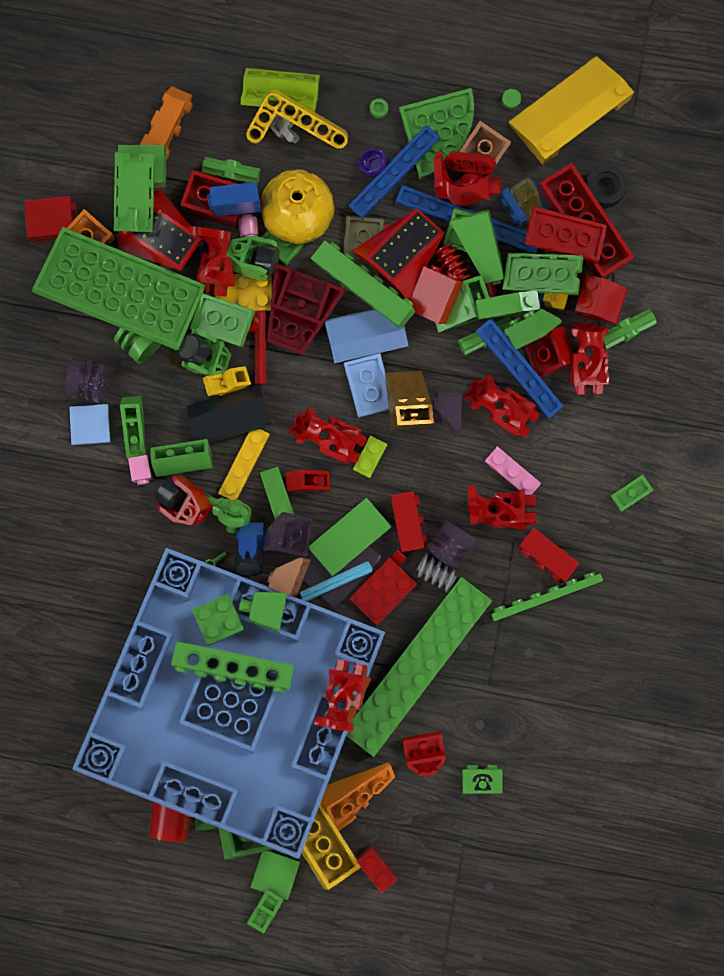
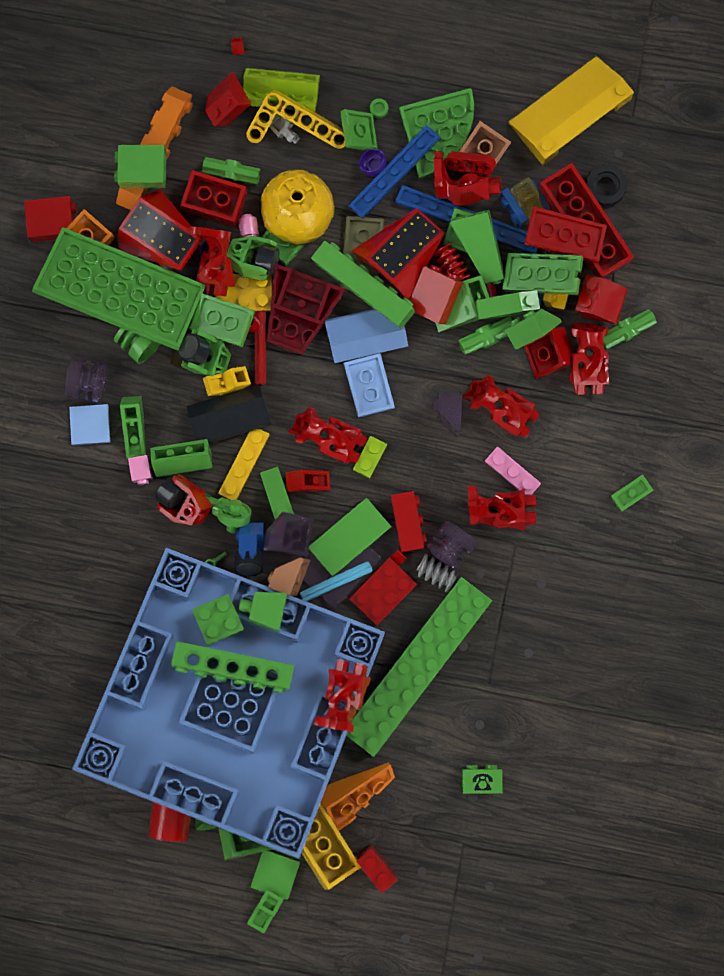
(133, 192): bright green piece -> none
(226, 101): none -> red slope
(234, 199): blue brick -> none
(237, 46): none -> red piece
(358, 130): none -> bright green tile
(408, 400): pearl gold slope -> none
(424, 753): red slope -> none
(511, 99): bright green tile -> none
(519, 368): blue plate -> none
(548, 556): red brick -> none
(554, 592): bright green plate -> none

